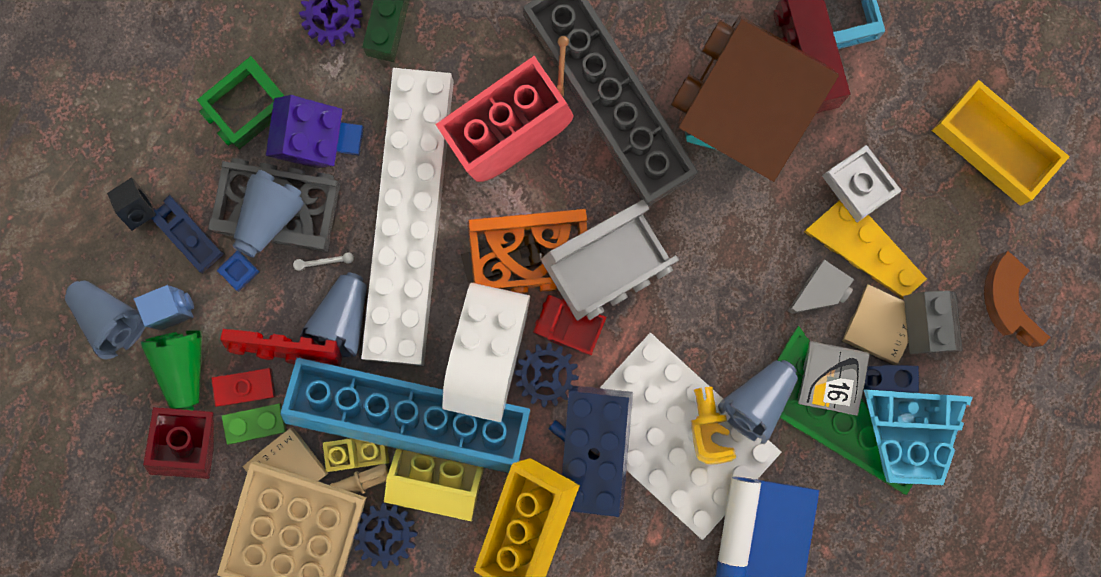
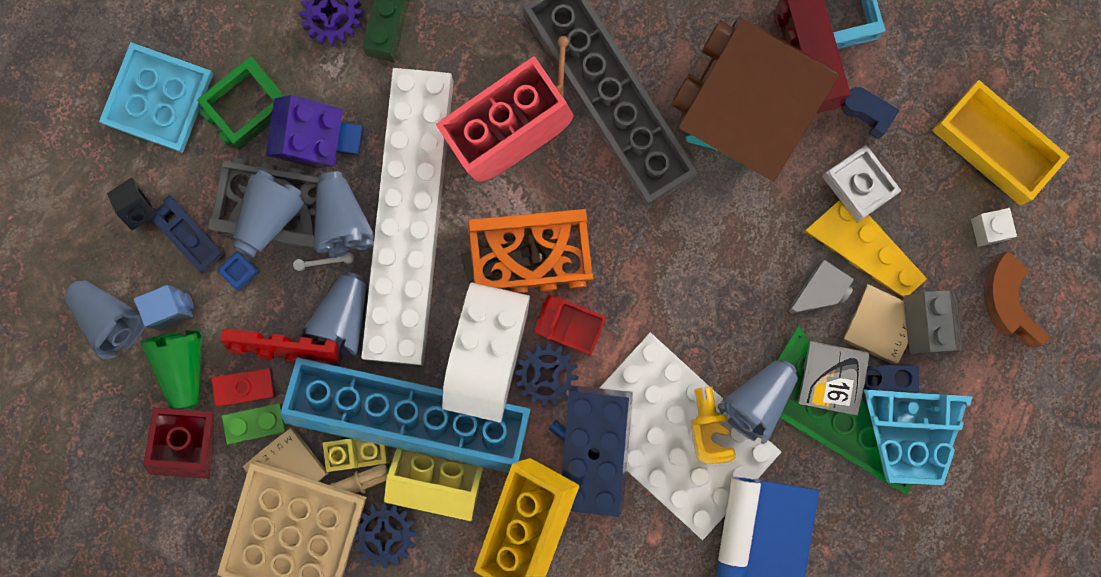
(156, 97): none -> medium azure plate
(339, 218): none -> sand blue cone
(608, 262): light grey panel -> none
(870, 110): none -> dark blue leg
(993, 227): none -> white brick

